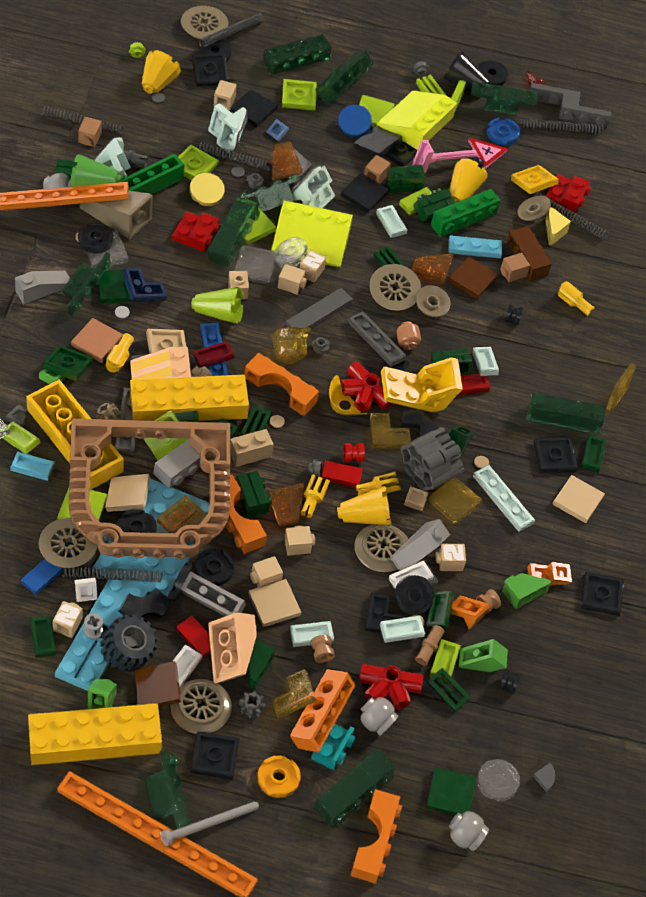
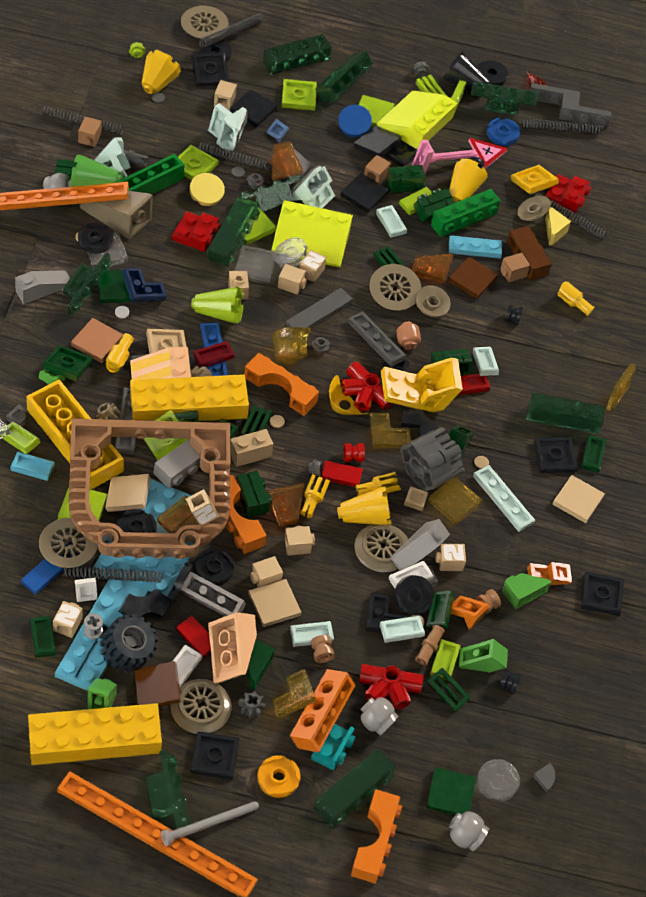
(202, 507): none -> tan brick

